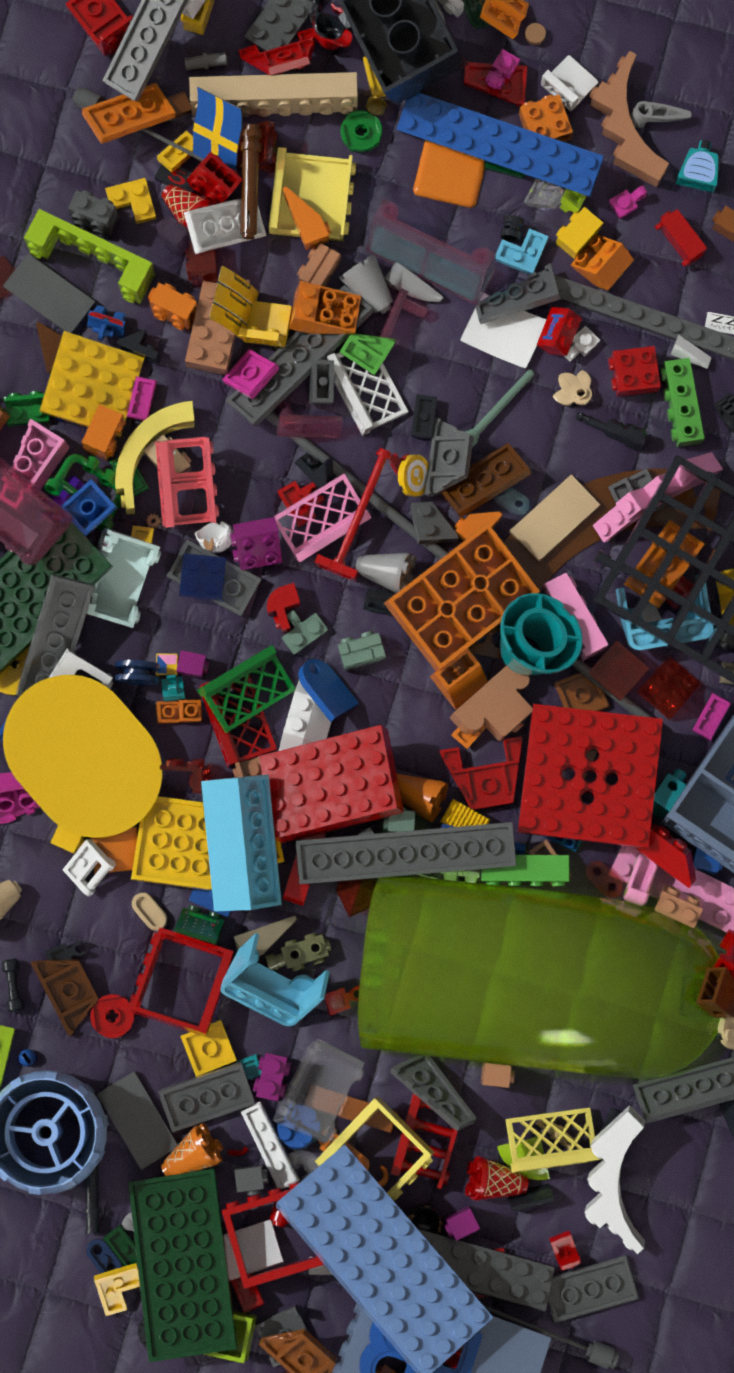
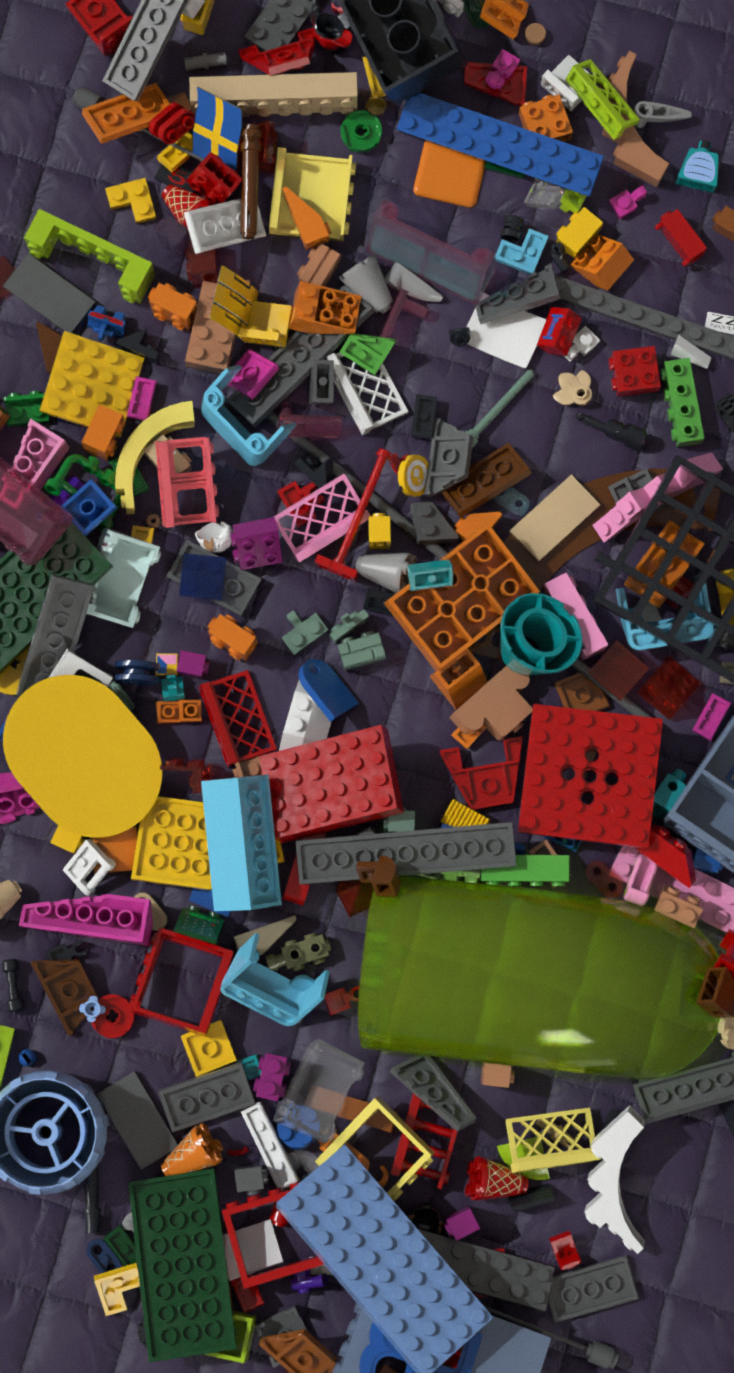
(93, 213): dark grey brick -> none
(95, 917): none -> dark pink wedge
(98, 1008): none -> light blue plate
(121, 694): none -> sand green axle
(172, 123): none -> red brick
(227, 634): none -> orange brick
(238, 672): green fence -> none
(251, 448): none -> medium azure windscreen
(281, 600): red brick -> none
(304, 1281): none -> dark purple plate
(350, 623): none -> sand green plate
(379, 532): none -> yellow brick
(381, 874): none -> reddish brown brick
(422, 795): orange cone -> none
(430, 575): none -> teal slope
(460, 336): none -> black plate
(558, 256): none -> black arm
(597, 99): none -> lime fence

